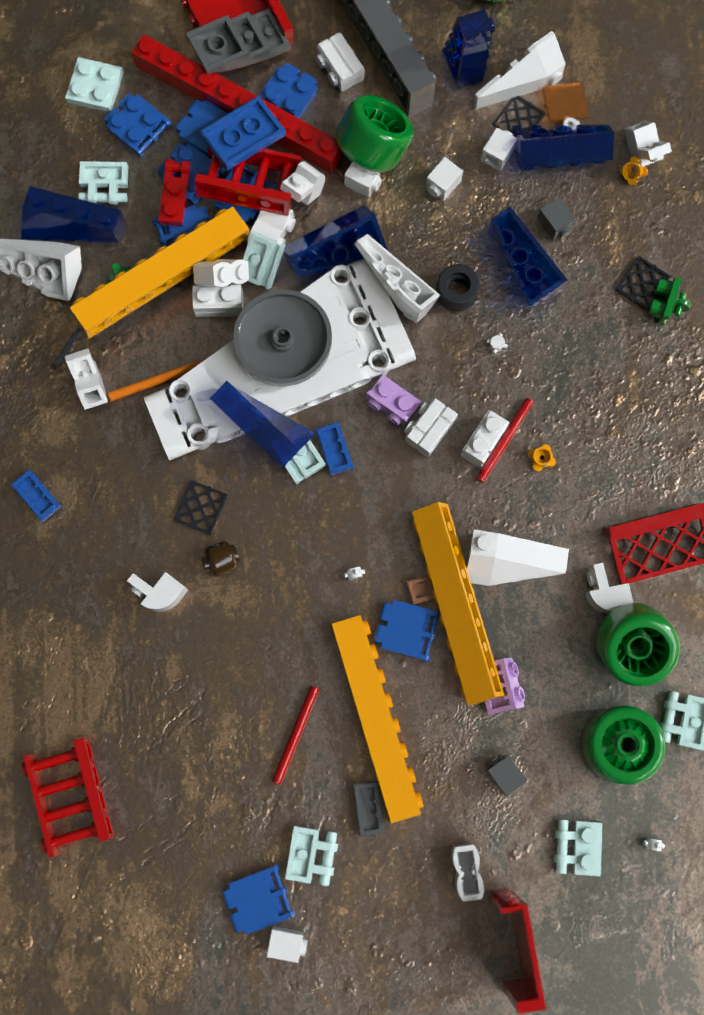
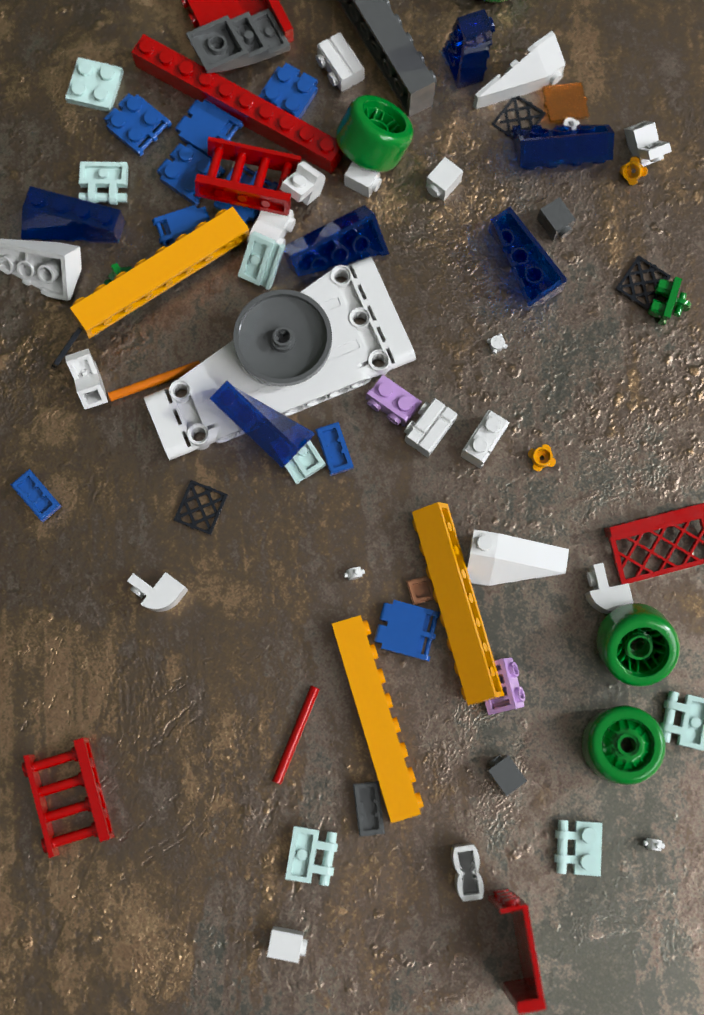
(174, 193): red plate -> none
(217, 301): white brick -> none
(220, 559): dark brown head -> none
(221, 272): white brick -> none
(242, 133): blue tile -> none
(257, 901): blue plate -> none
(403, 286): white wedge -> none
(460, 273): black tyre -> none
(498, 149): white brick -> none
(504, 440): red bar -> none

